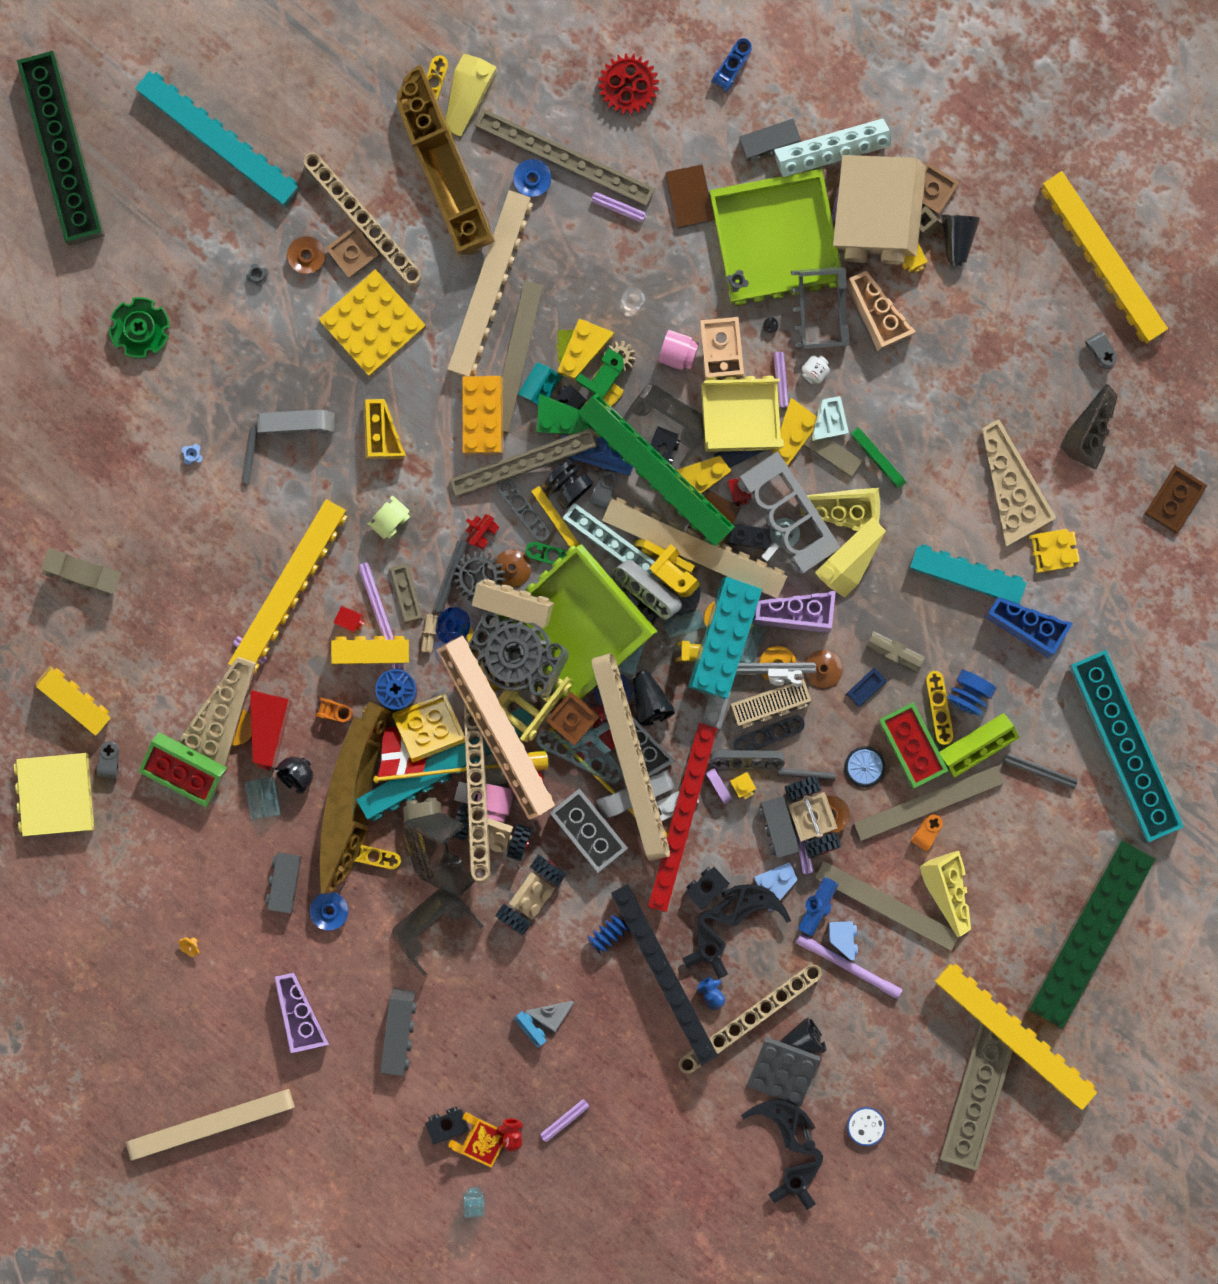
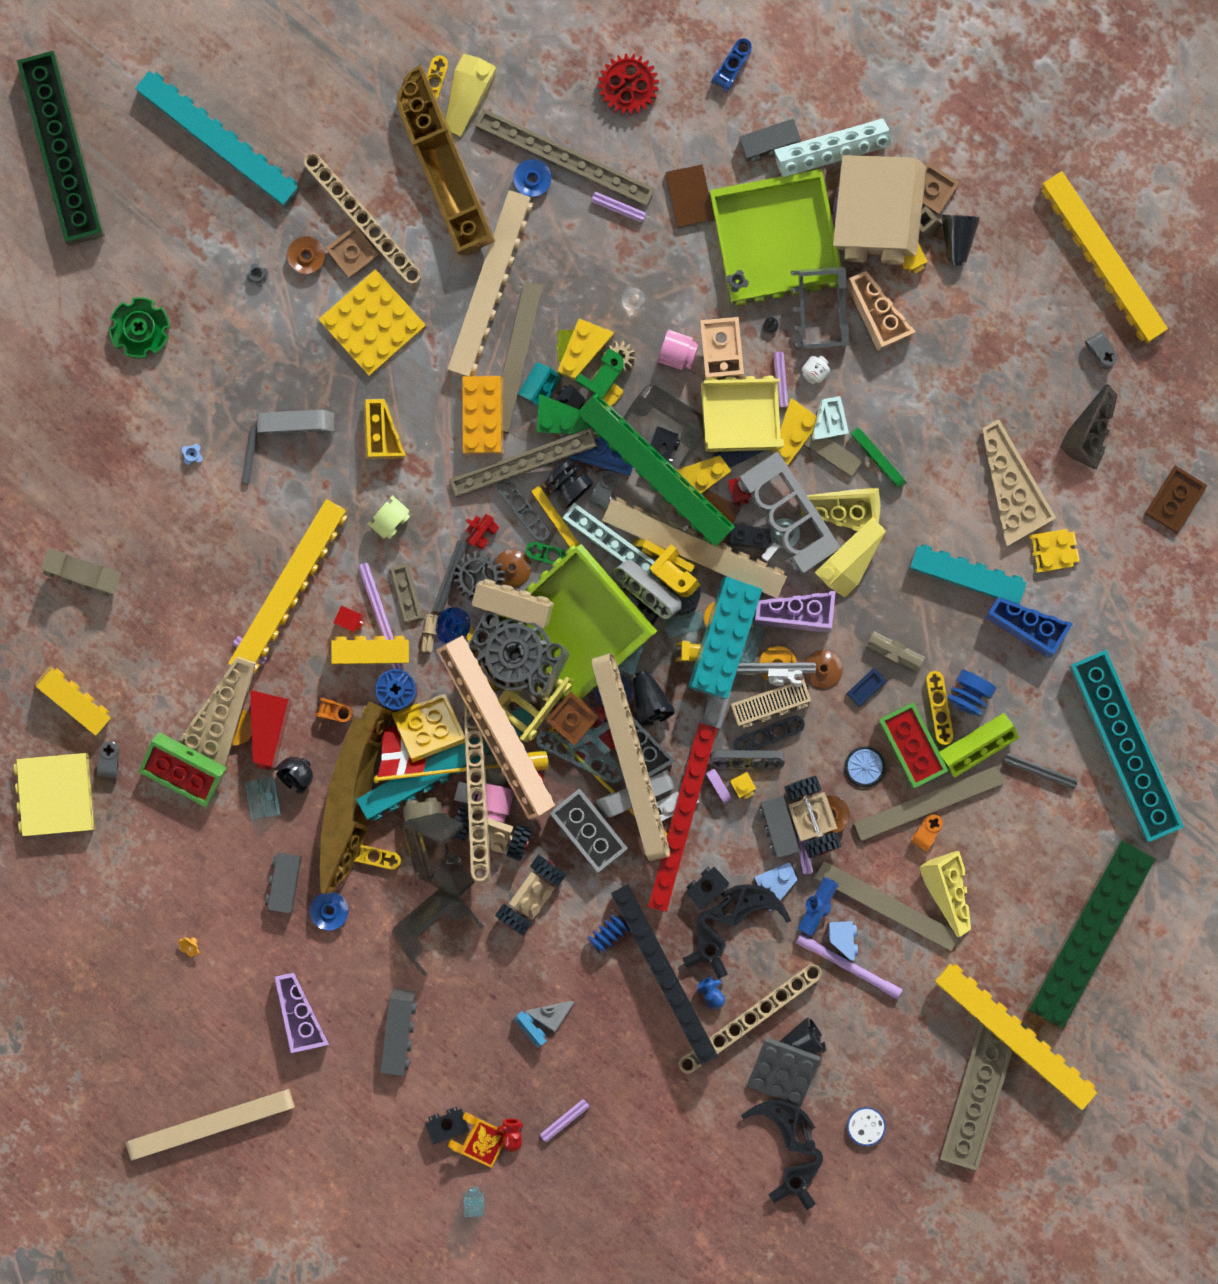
(805, 774): dark grey bar -> none

